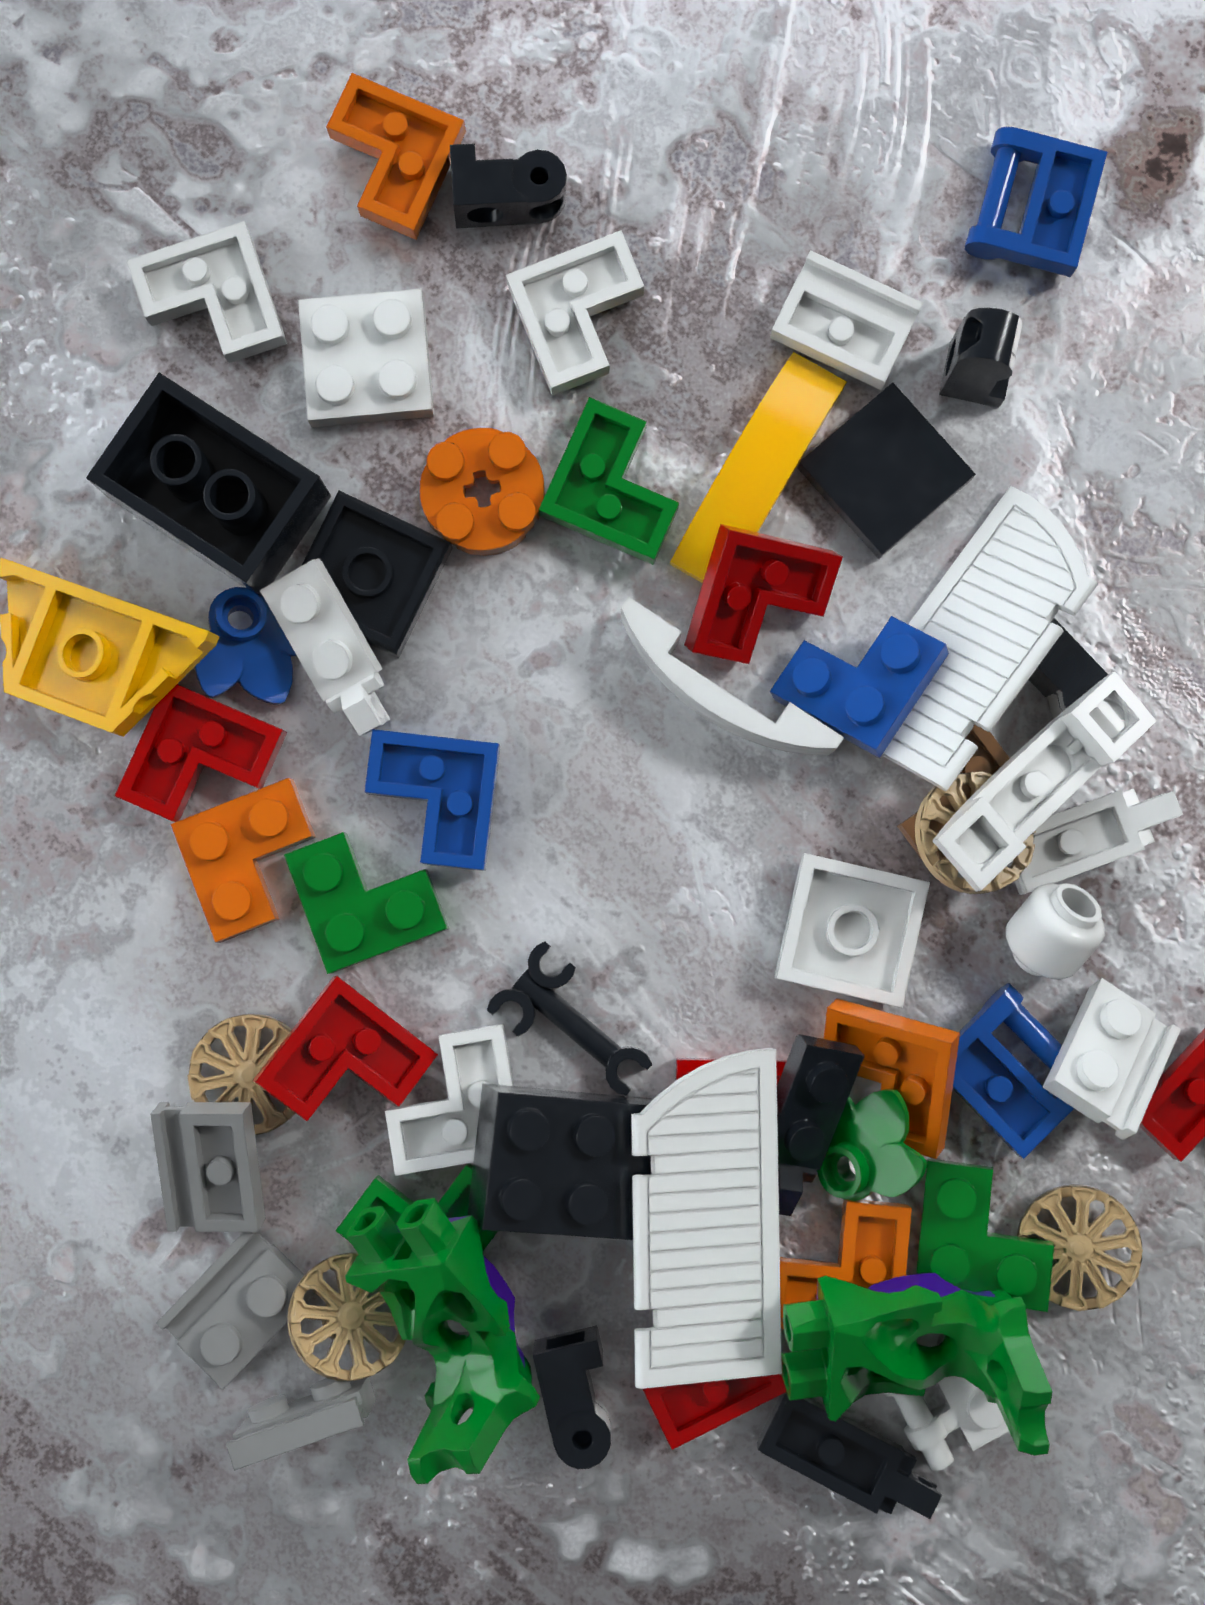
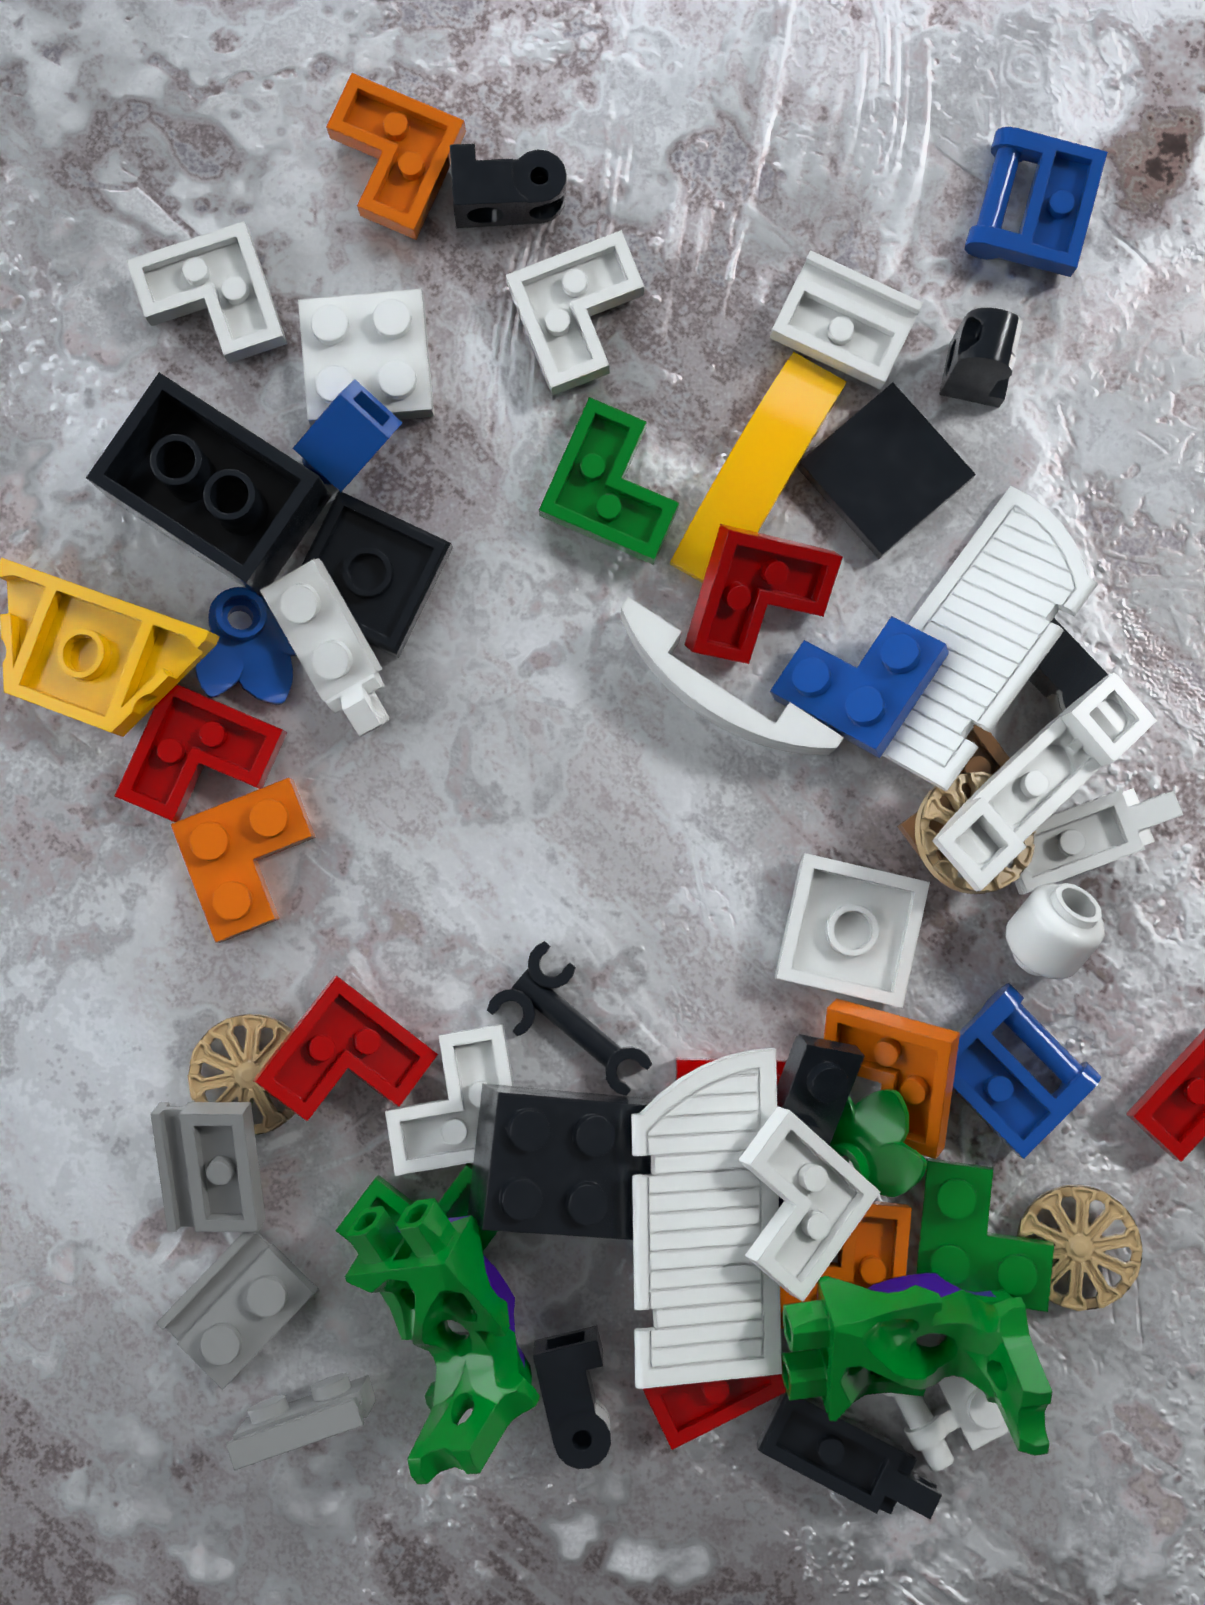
(345, 1320): tan wheel -> none
(346, 436): none -> blue brick
(358, 922): green plate -> none
(453, 469): orange plate -> none
(453, 778): blue plate -> none
(820, 1204): none -> white plate
(1111, 1059): white plate -> none

